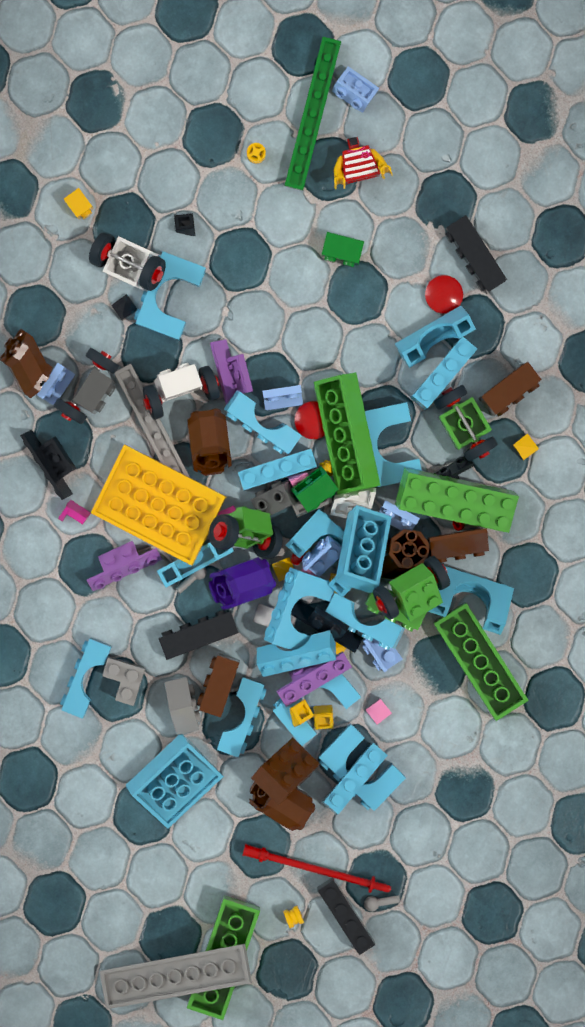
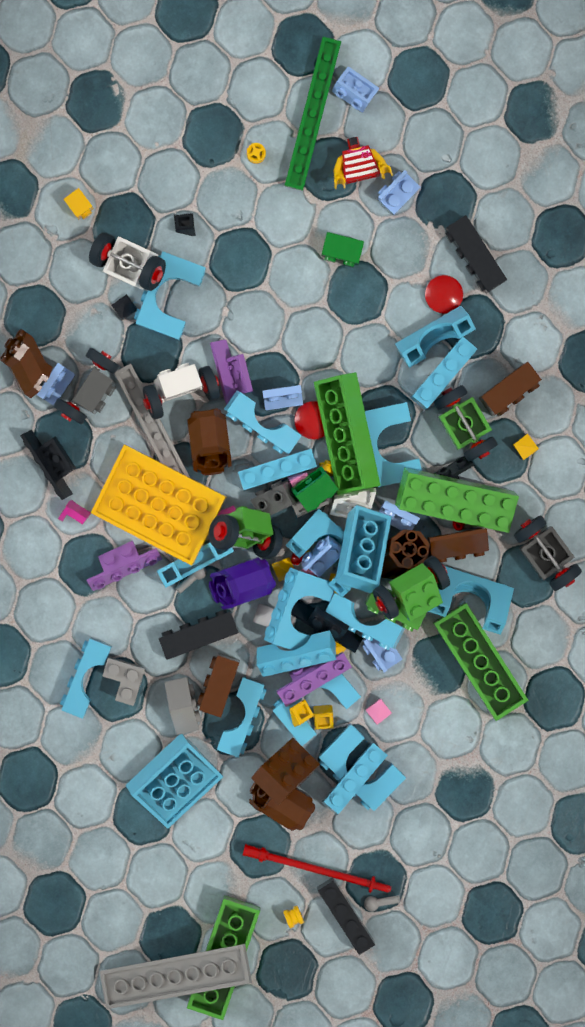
(398, 192): none -> light blue bracket
(547, 553): none -> brick

